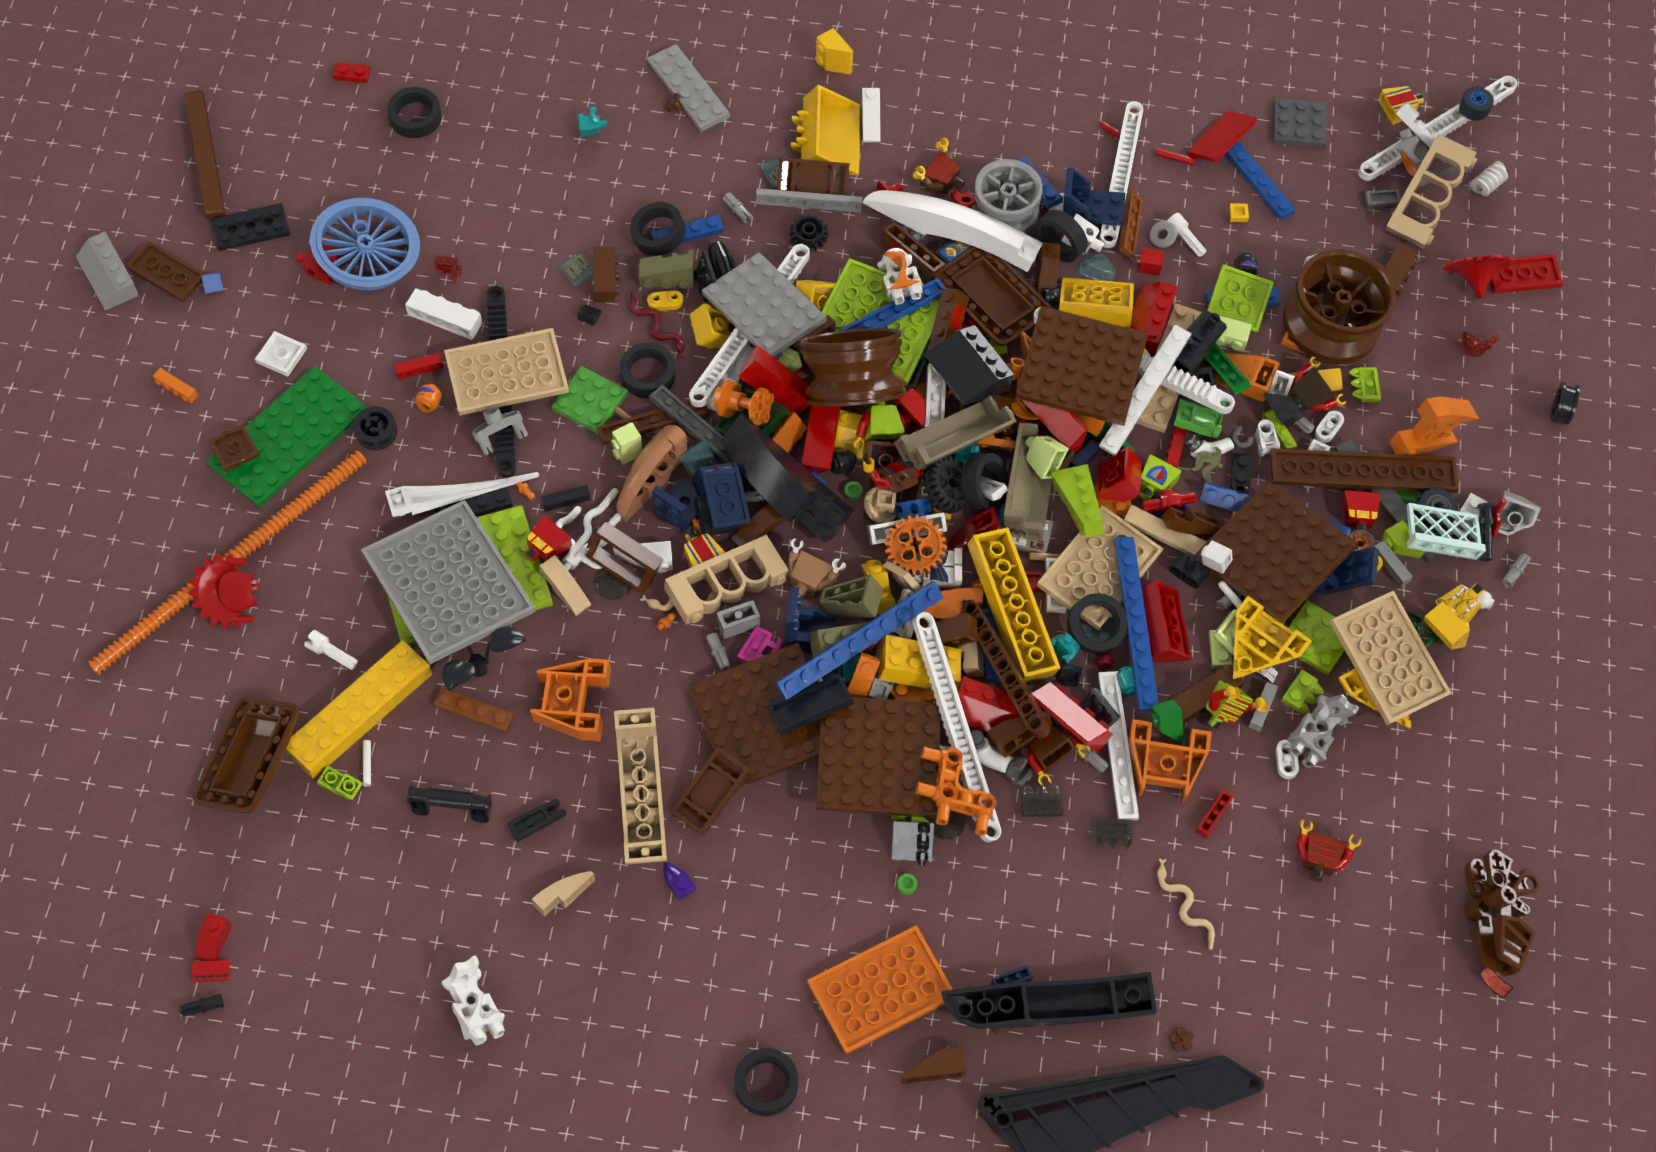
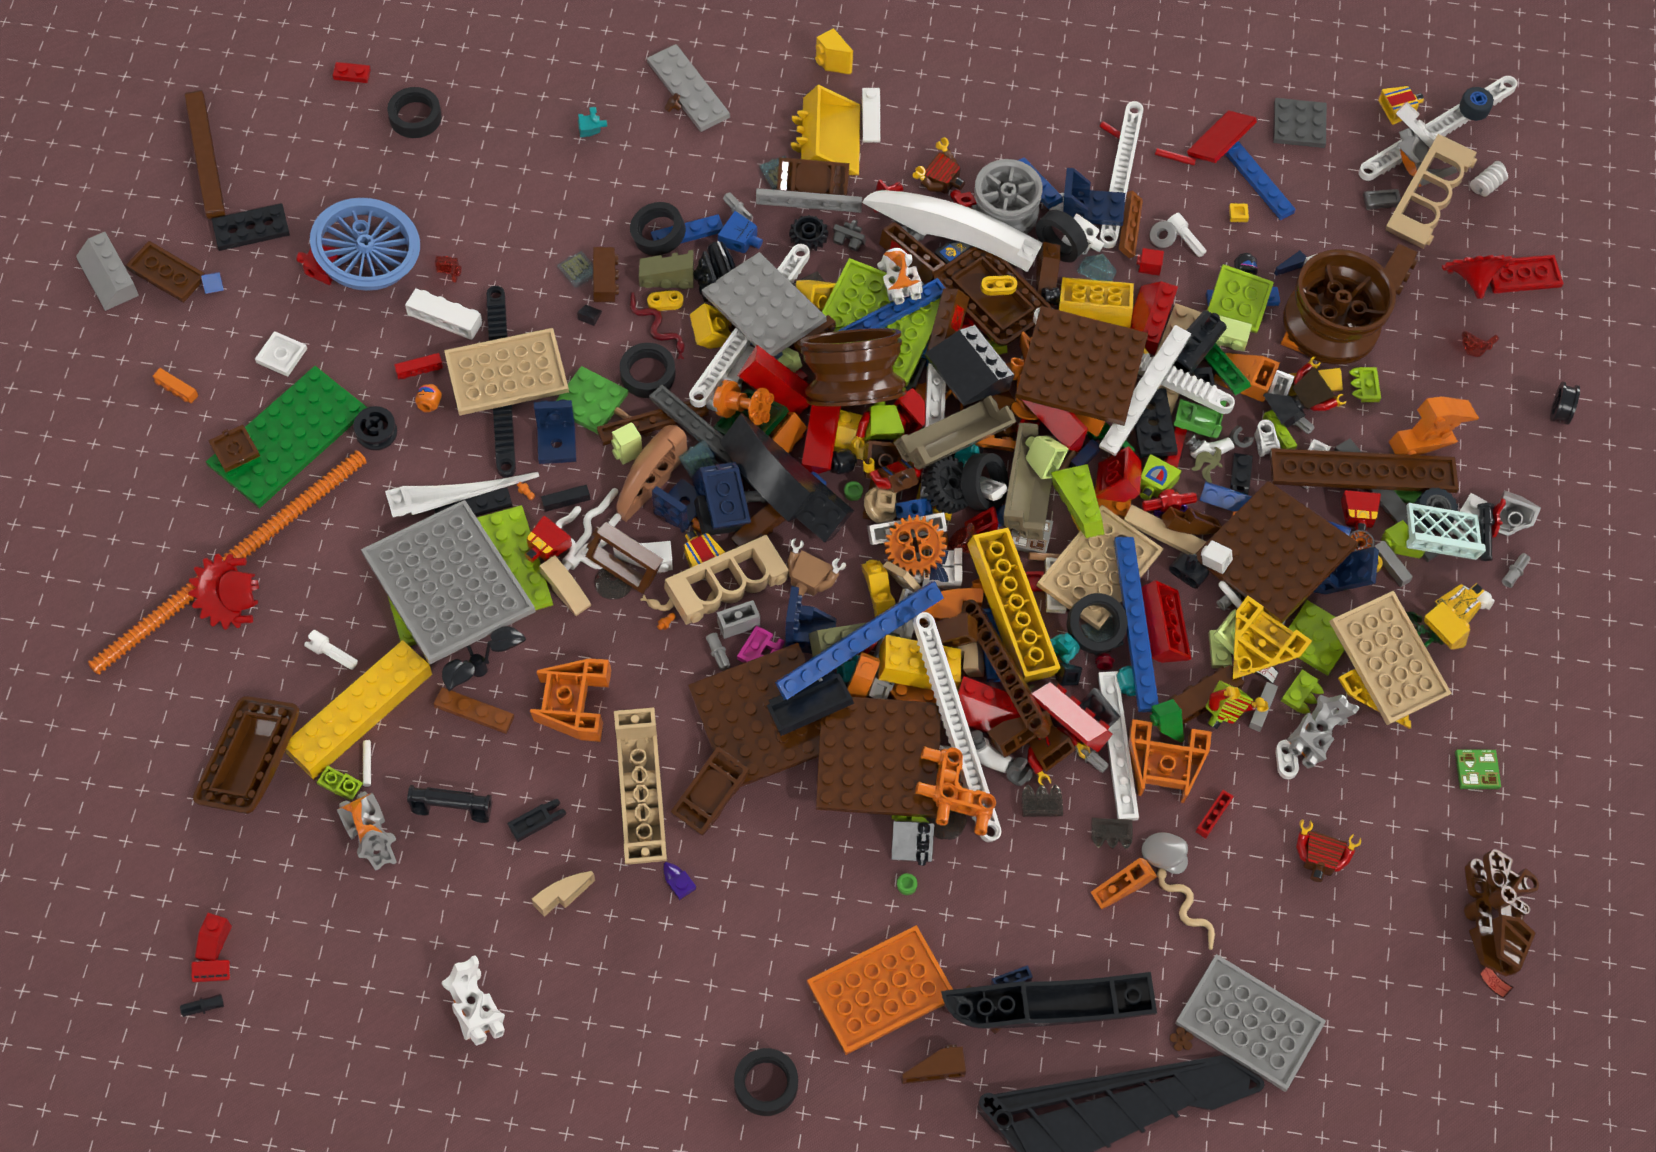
(368, 828): none -> light grey hips
(494, 422): light grey connector -> none
(555, 424): none -> dark blue bracket
(739, 234): none -> blue torso
(853, 598): olive wedge -> none
(855, 238): none -> dark grey hips
(998, 285): none -> yellow plate
(1124, 883): none -> orange slope
(1164, 429): none -> black plate
(1166, 852): none -> light grey piece
(1250, 1022): none -> light grey plate
(1294, 262): none -> dark blue piece
(1328, 427): white plate -> none
(1478, 769): none -> bright green tile

